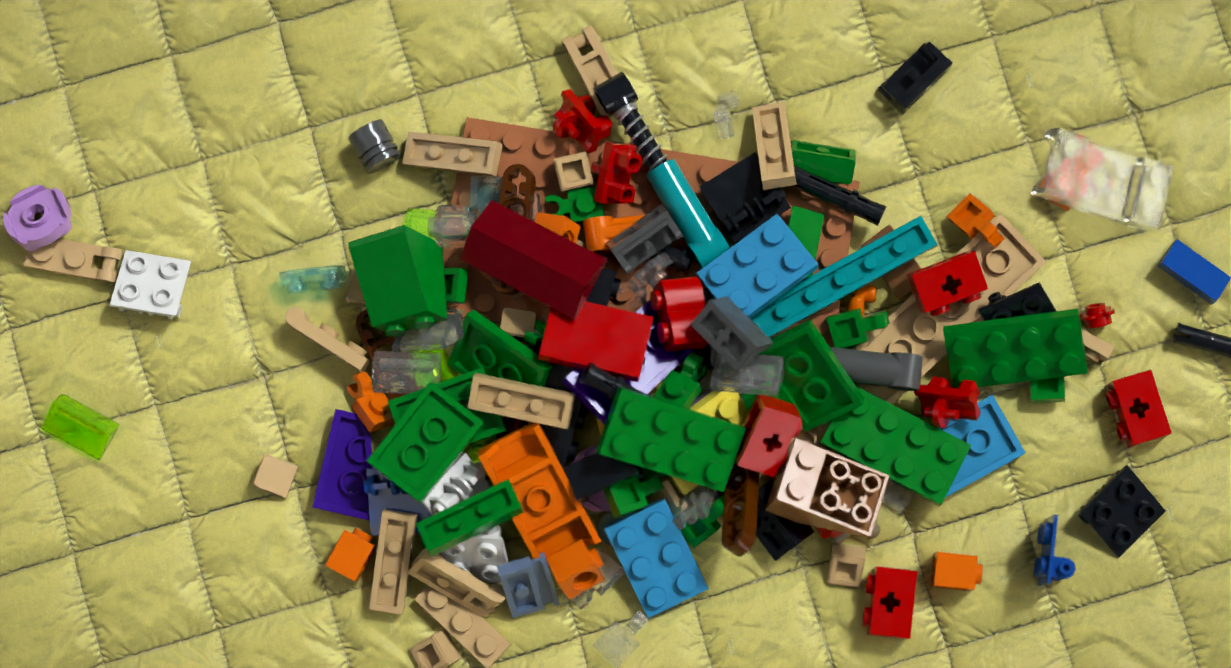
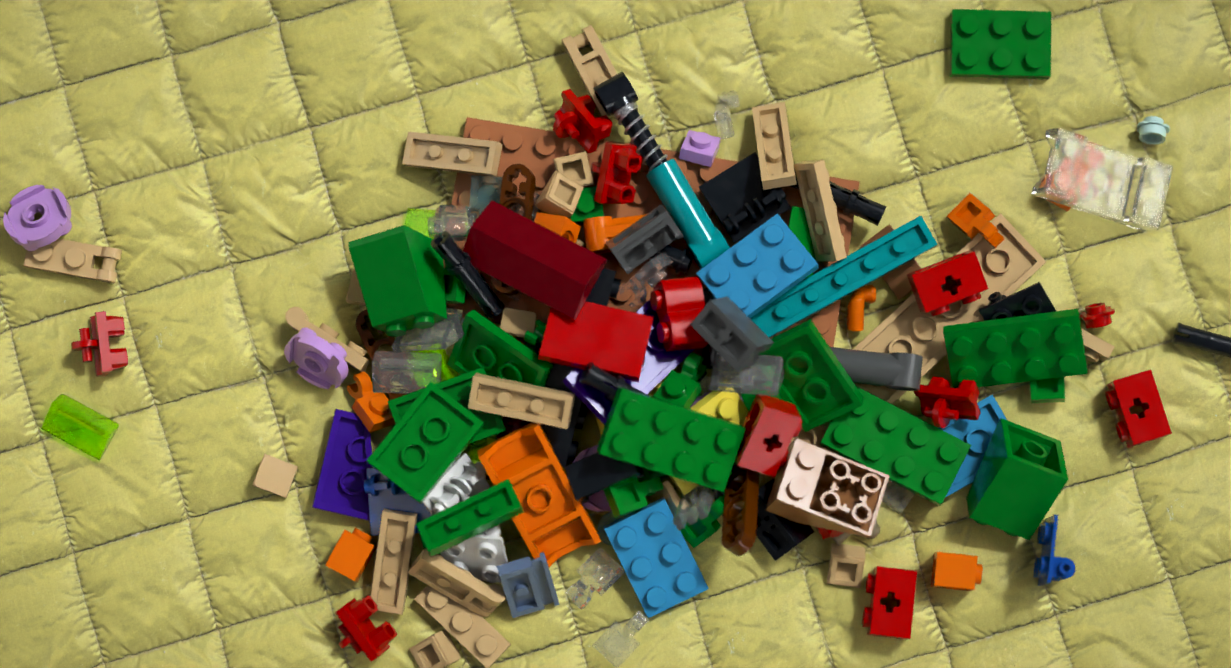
(102, 329): none -> red hips
(150, 284): white hinge -> none
(298, 280): clear light blue plate -> none
(317, 359): none -> lavender plate
(360, 630): none -> red hips
(374, 146): dark grey piece -> none
(459, 264): none -> black pin
(559, 196): none -> tan slope
(576, 568): orange brick -> none
(699, 148): none -> lavender plate
(820, 210): none -> tan plate
(825, 161): green slope -> none
(851, 327): green plate -> none
(915, 77): black hinge -> none
(1000, 44): none -> green plate
(1017, 480): none -> green slope
(1121, 511): black hinge -> none
(1152, 130): none -> light aqua plate
(1194, 272): blue slope -> none

